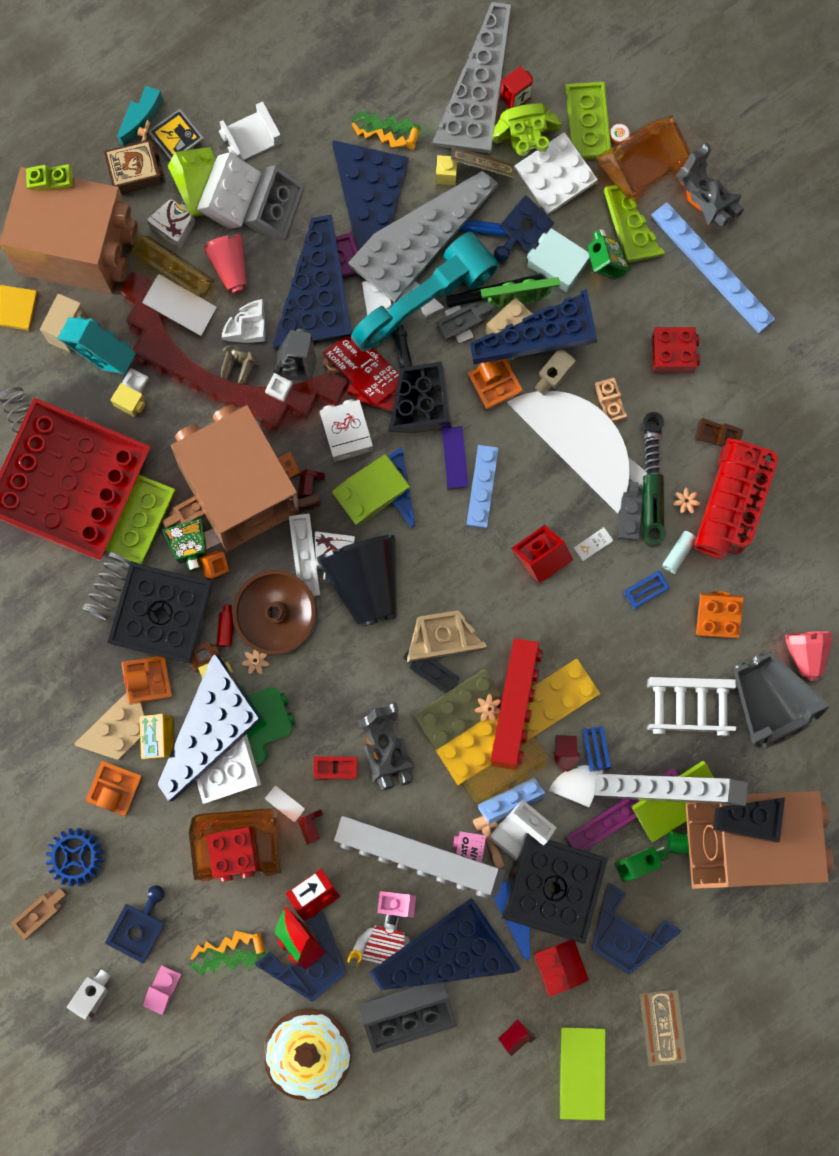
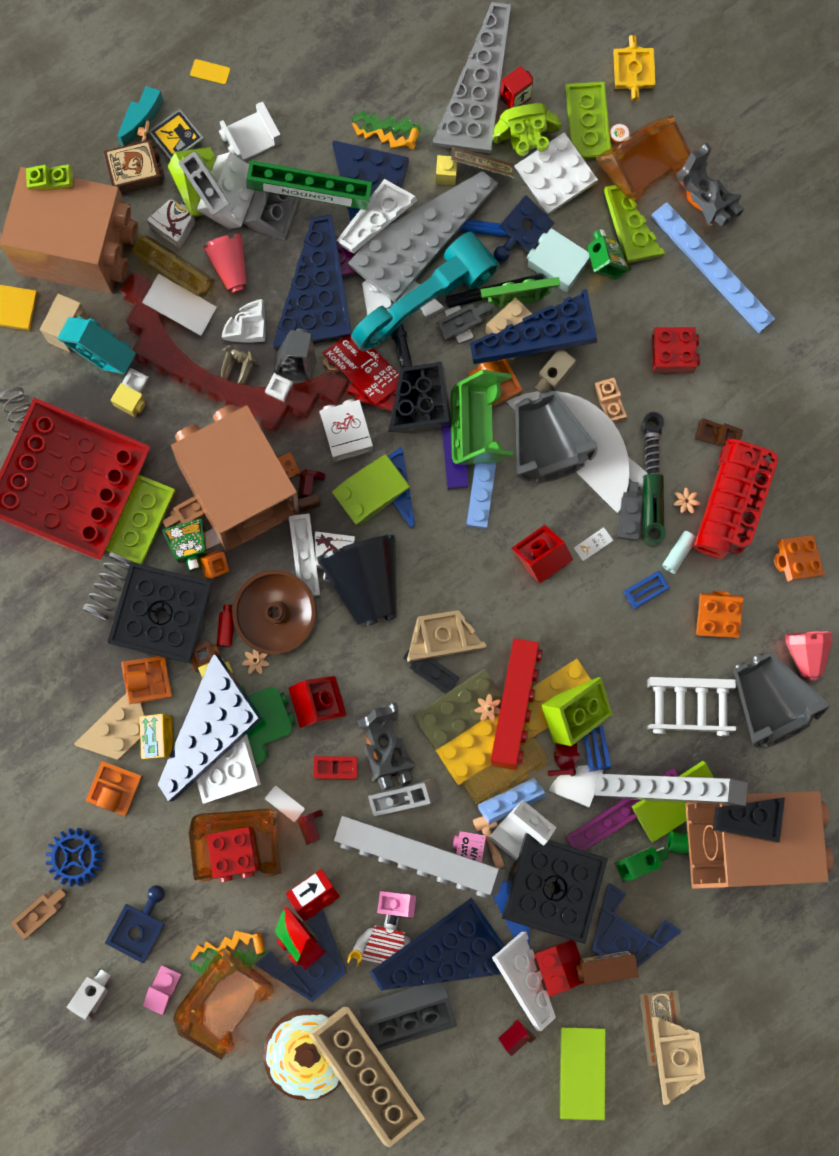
(204, 182): none -> light grey slope
(210, 71): none -> yellow sticker
(220, 1003): none -> clear orange windscreen
(308, 185): none -> green brick
(317, 701): none -> red slope
(366, 1076): none -> tan brick
(383, 208): none -> white wing
(404, 797): none -> light grey slope
(473, 419): none -> bright green windscreen
(521, 975): none -> white wing
(549, 439): none -> dark grey cone
(572, 771): none -> dark red piece
(577, 711): none -> lime slope
(607, 968): none -> reddish brown brick
(634, 68): none -> yellow plate
(677, 1058): none -> tan wing
(799, 558): none -> orange plate

